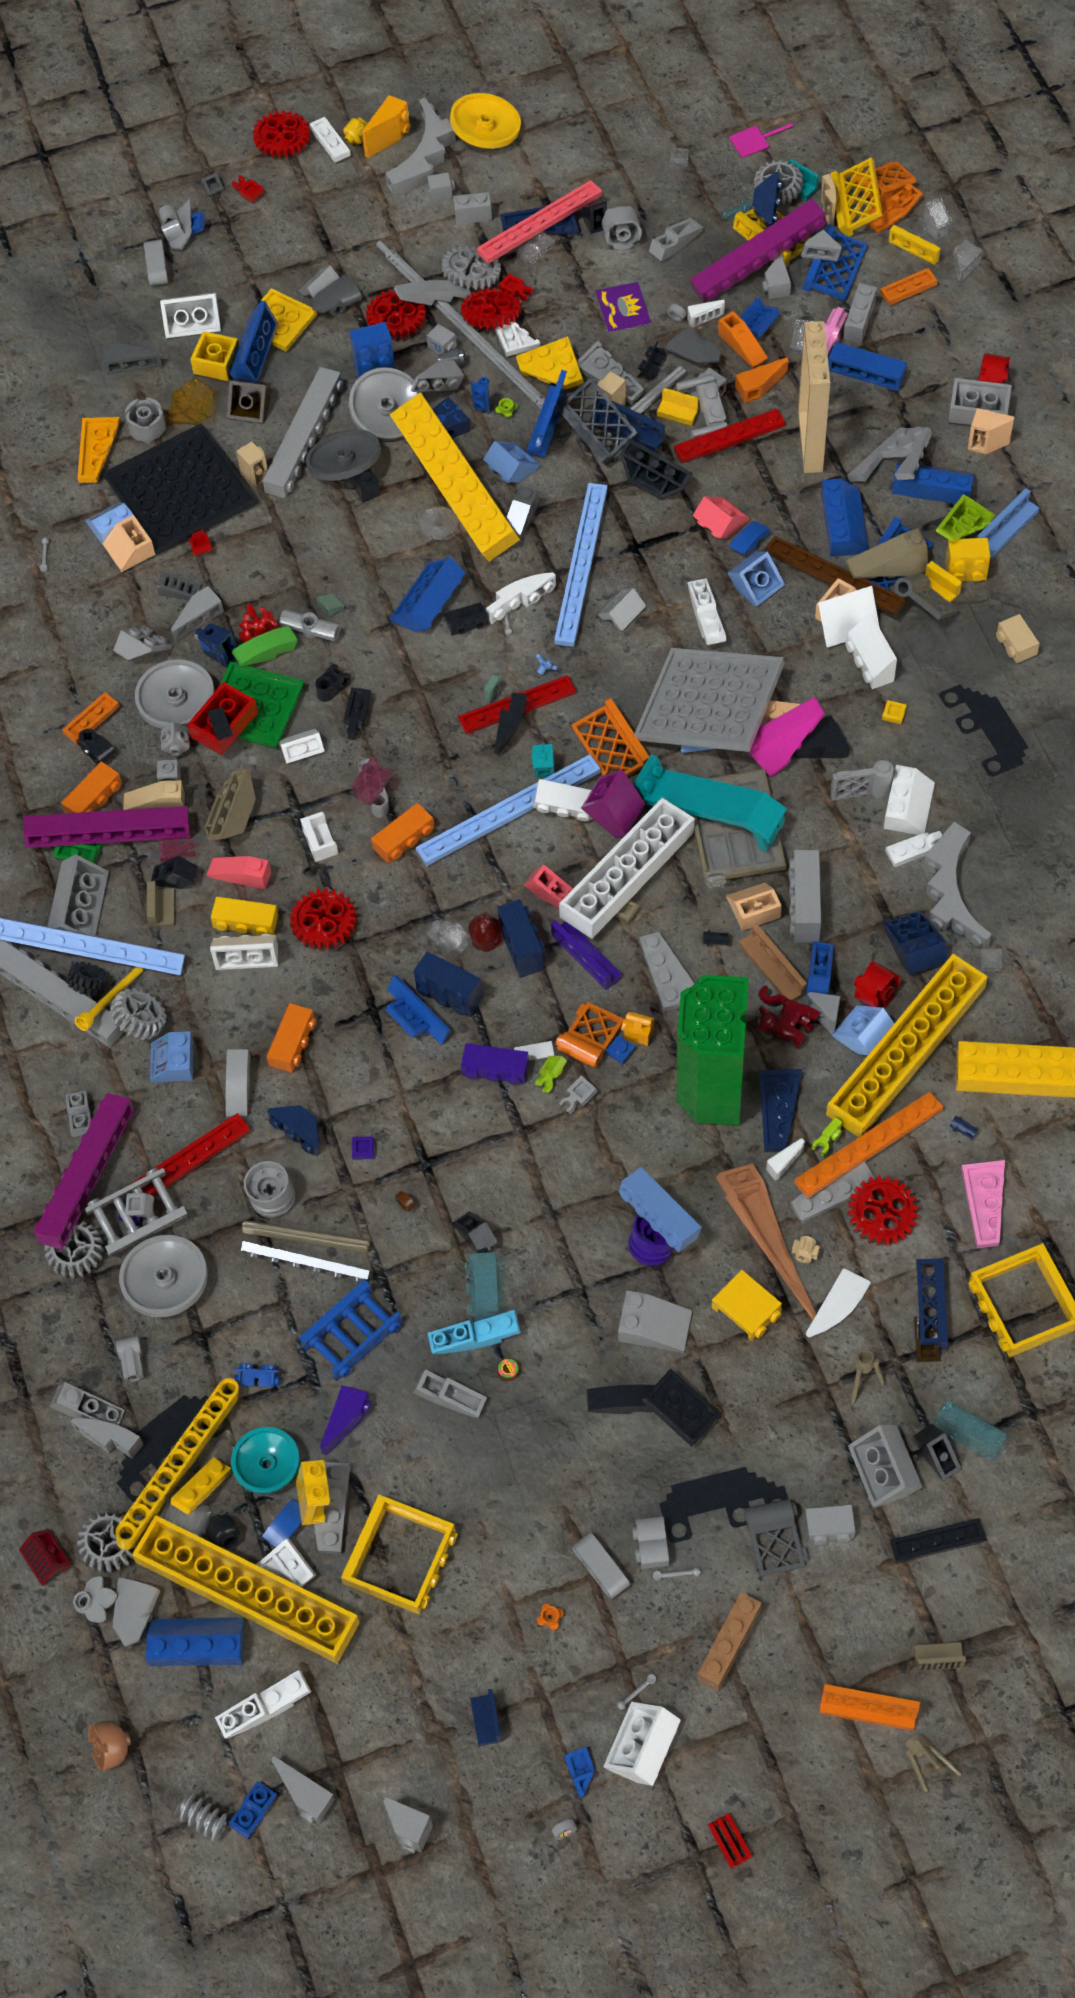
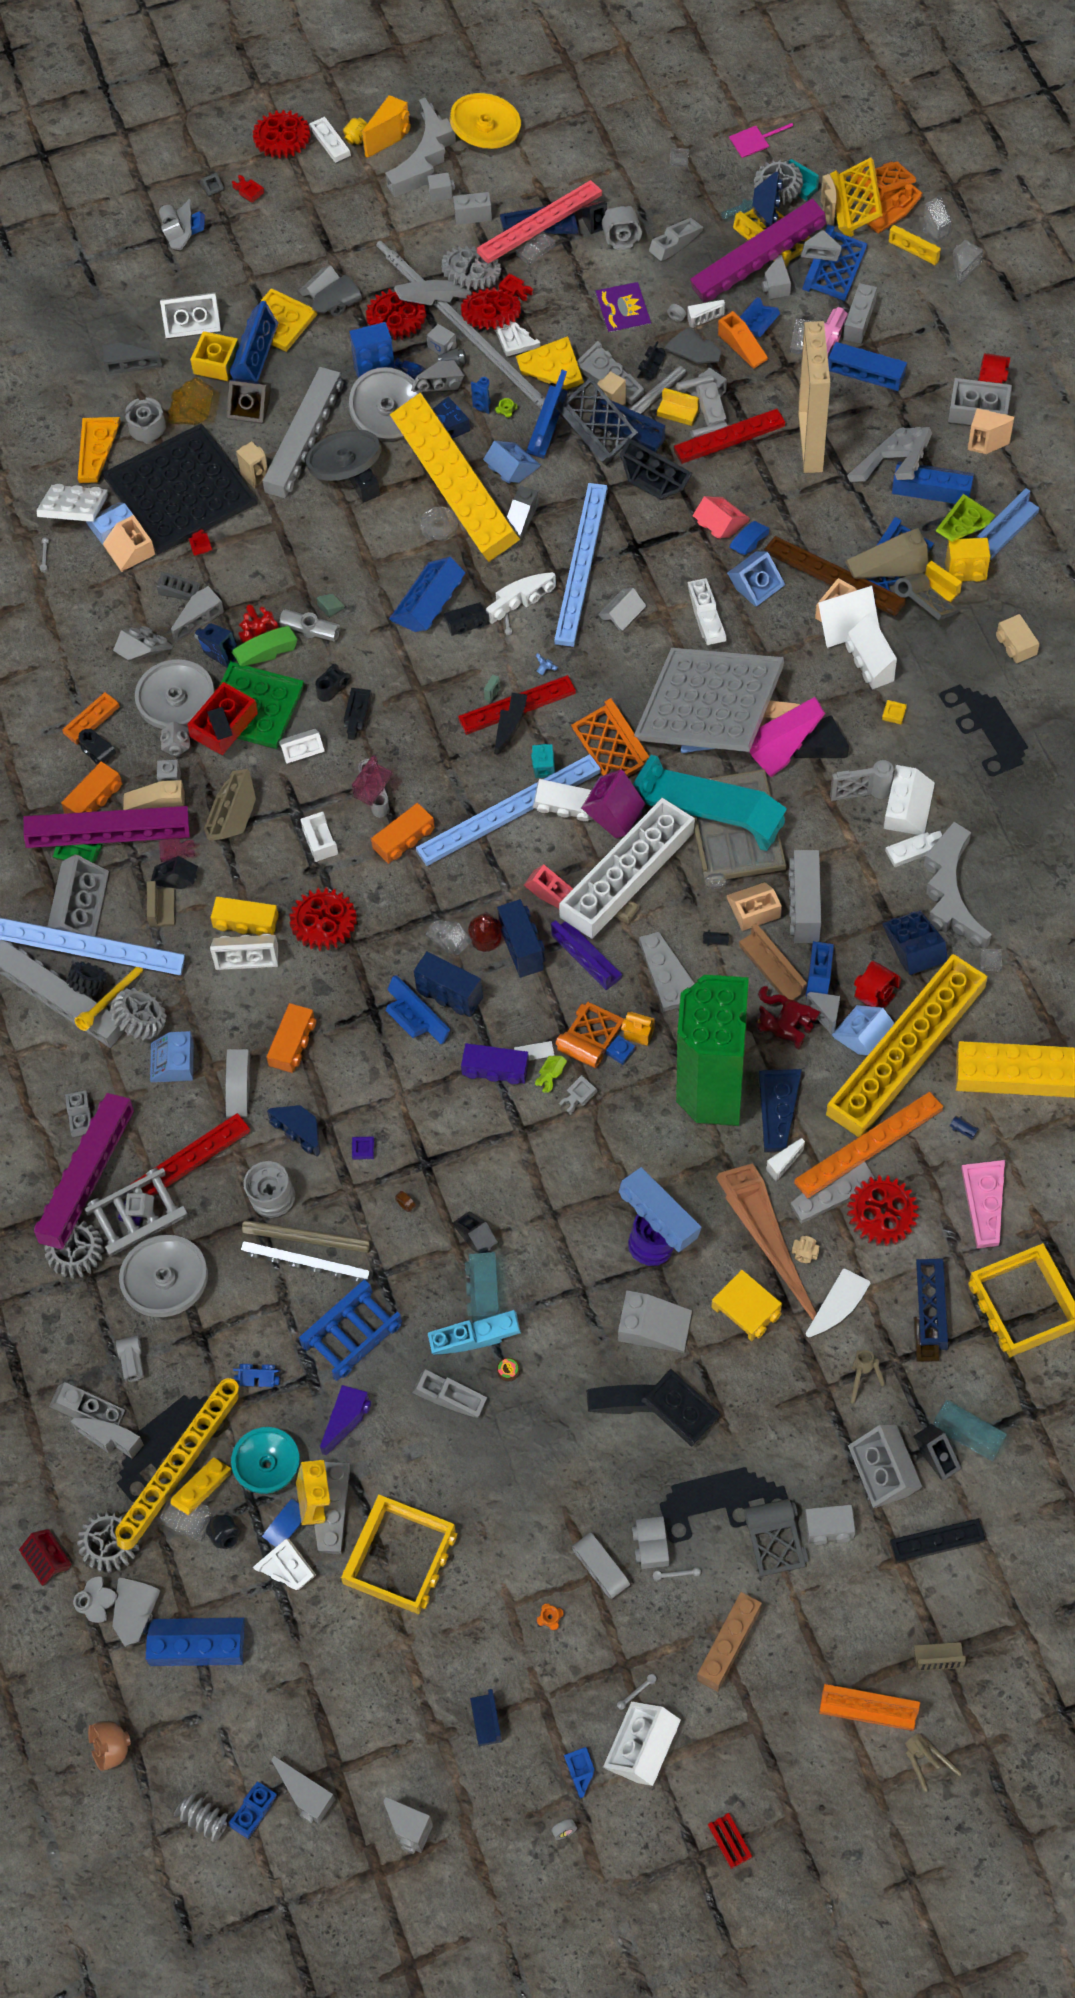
(72, 502): none -> white plate
(155, 262): light grey beam -> none
(241, 870): coral slope -> none
(246, 1589): yellow brick -> none
(263, 1706): white slope -> none
(409, 368): none -> clear blue plate
(758, 381): orange slope -> none
(831, 1133): lime plate -> none
(843, 518): blue slope -> none
(908, 286): orange plate -> none

